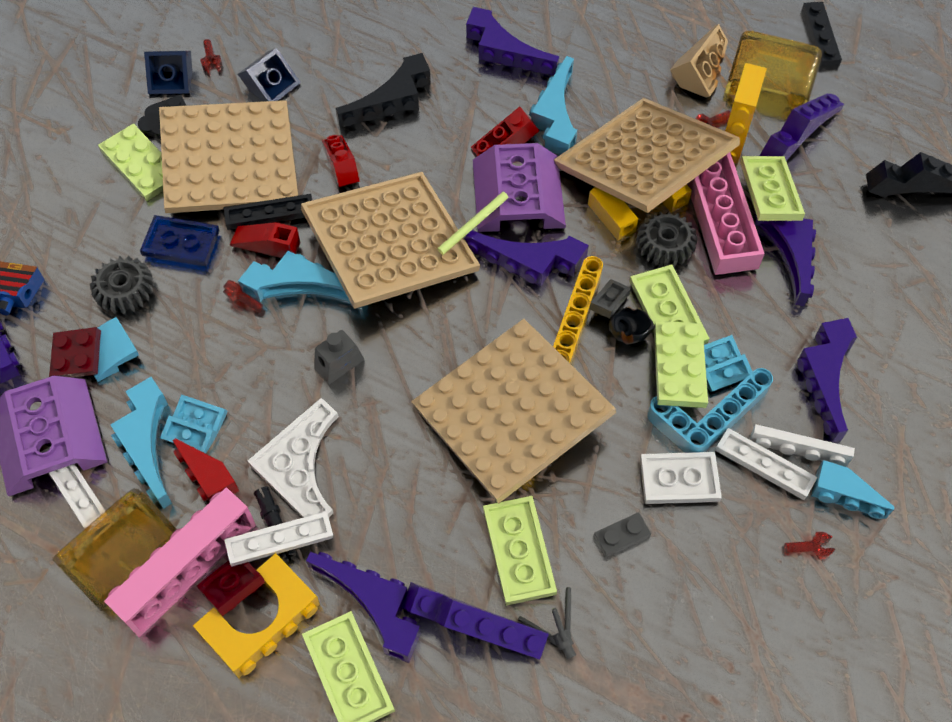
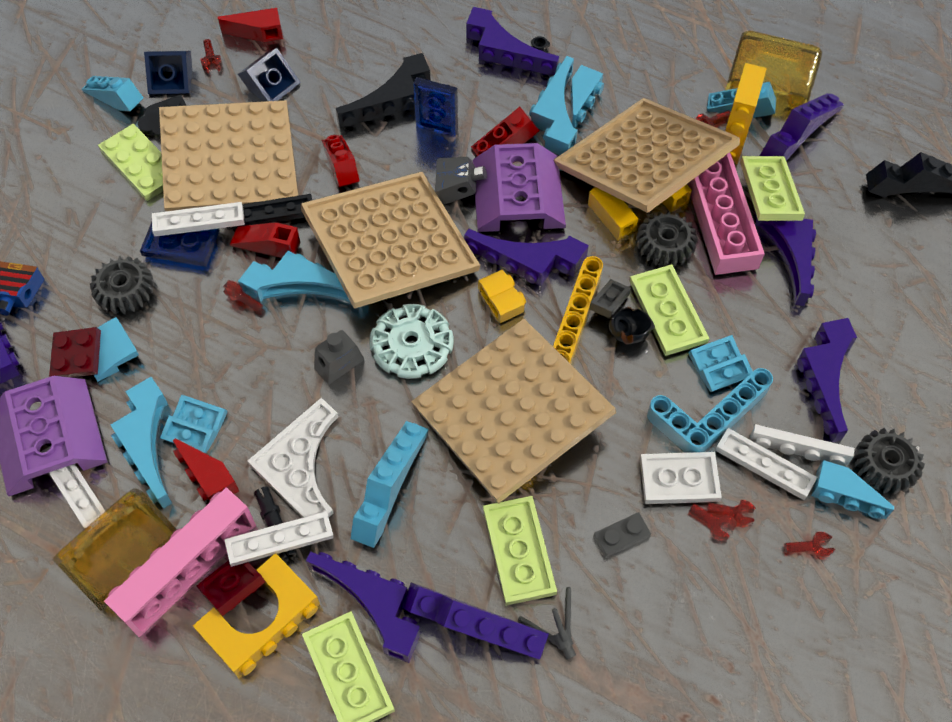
(114, 91): none -> medium azure slope
(197, 219): none -> white plate
(253, 25): none -> red slope
(385, 484): none -> medium azure arch
(407, 352): none -> light aqua plate
(436, 106): none -> clear blue plate
(457, 178): none -> dark grey torso
(472, 223): yellowish green bar -> none
(501, 296): none -> yellow brick
(540, 43): none -> black plate
(584, 88): none -> medium azure slope
(680, 364): yellowish green plate -> none
(700, 64): tan wedge -> none
(714, 522): none -> clear red bar
(723, 101): none -> medium azure slope
(734, 512): none -> clear red bar
(822, 33): black plate -> none
(872, 463): none -> dark grey gear

